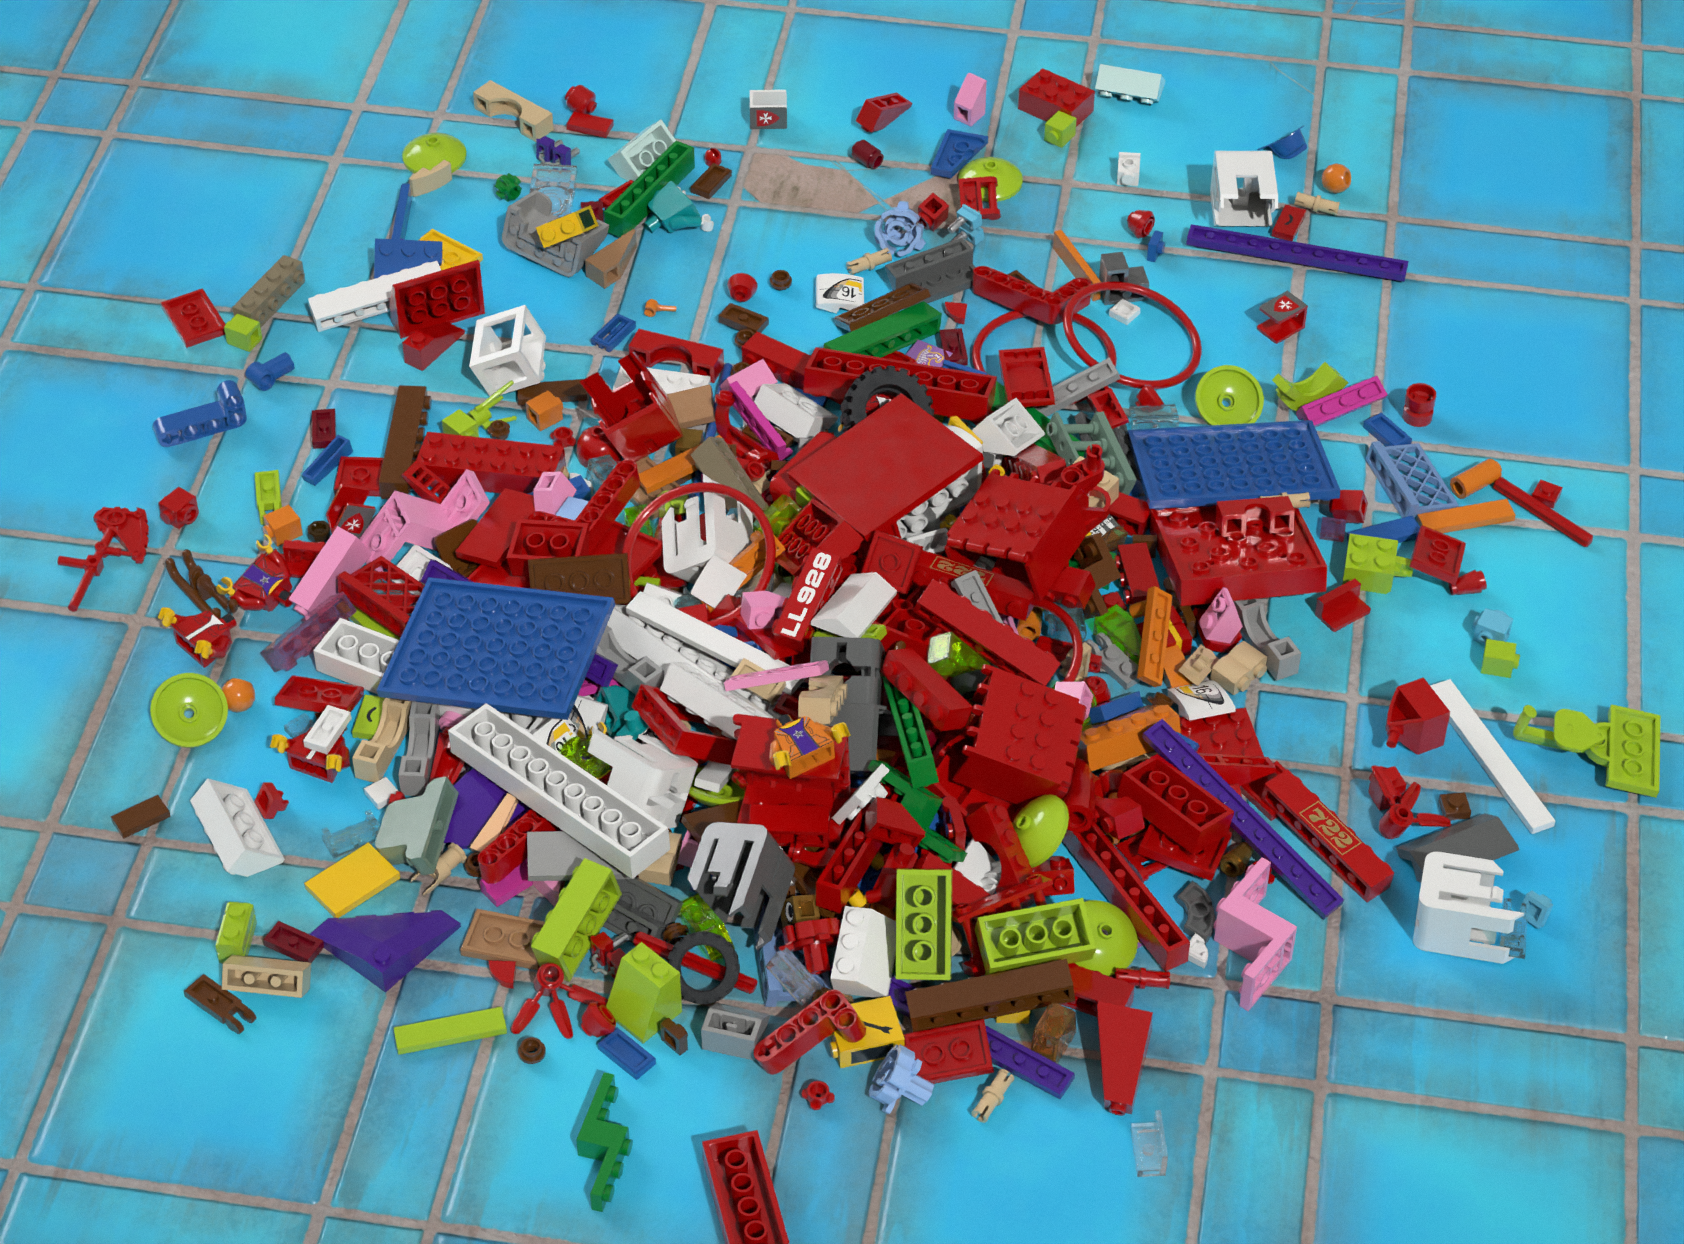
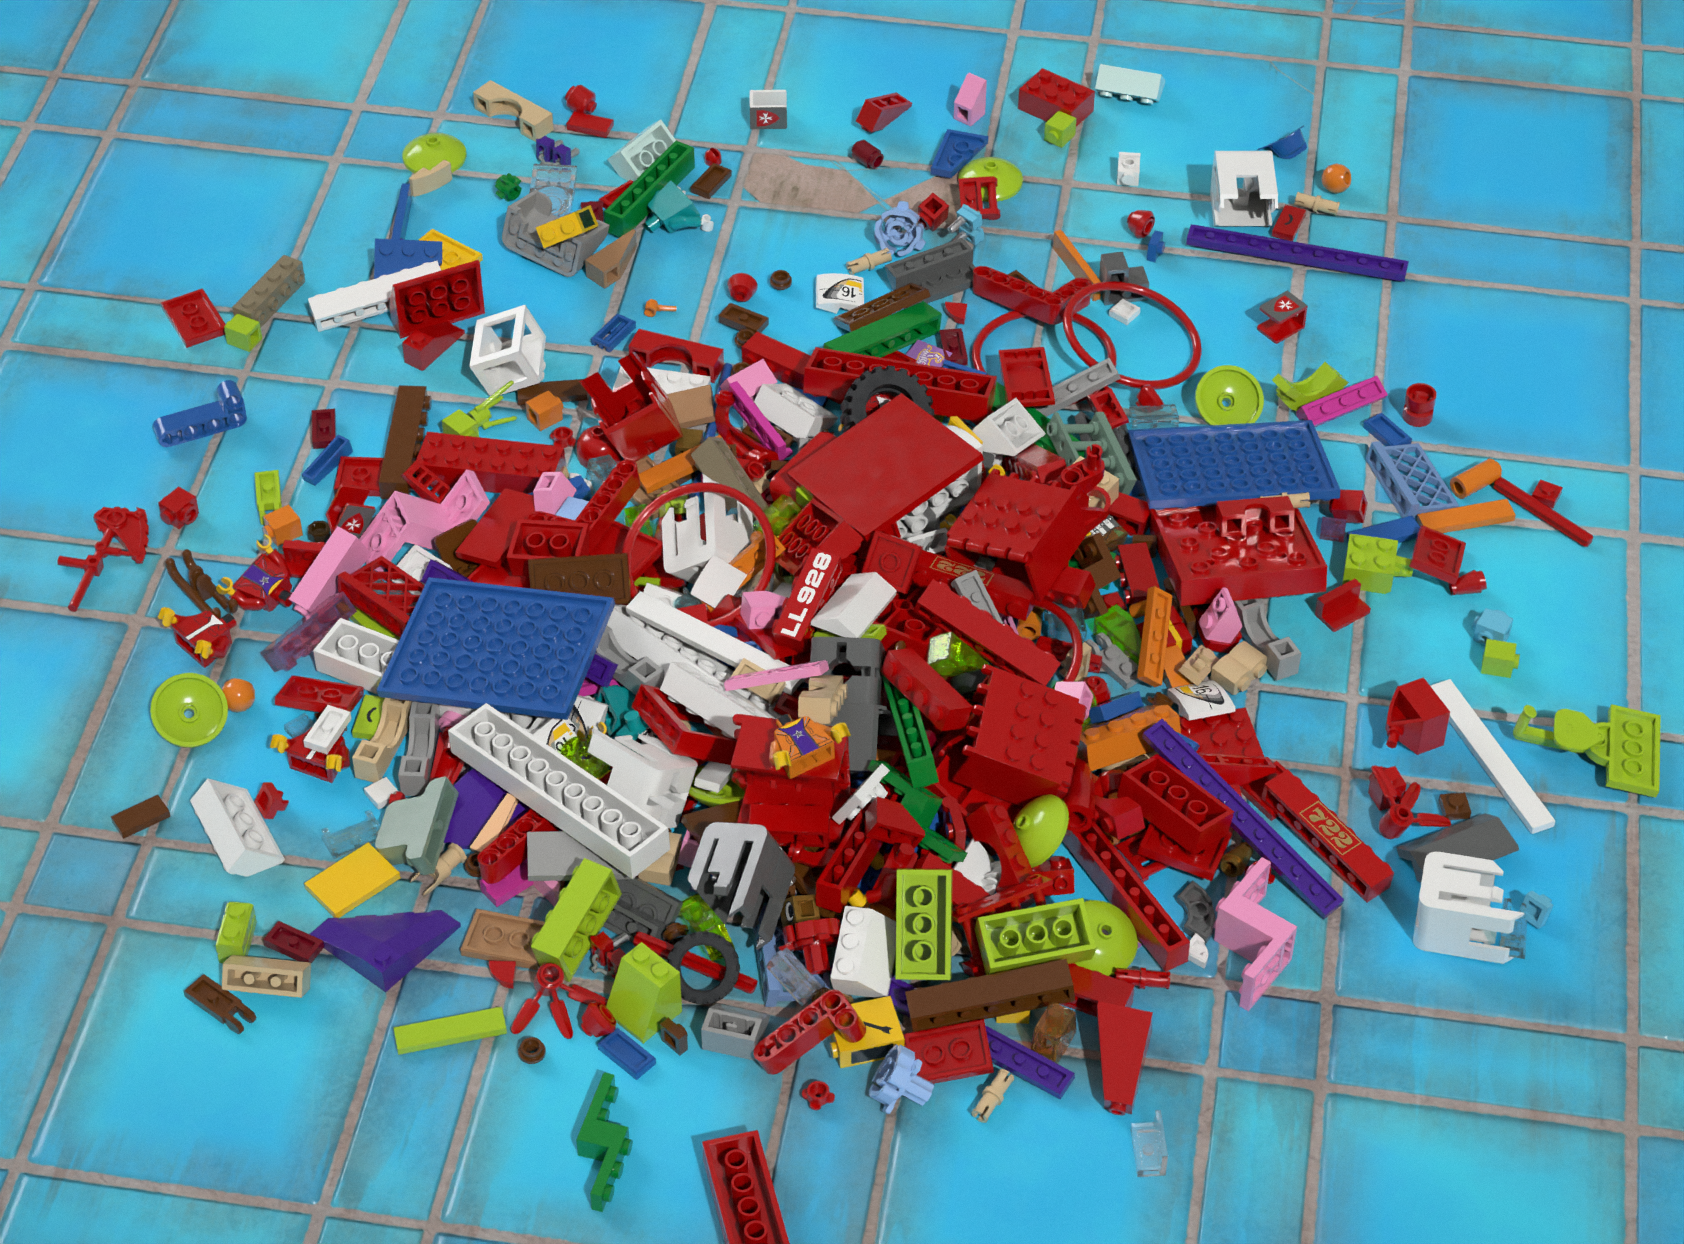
(266, 374): blue piece -> none
(499, 430): reddish brown plate -> none

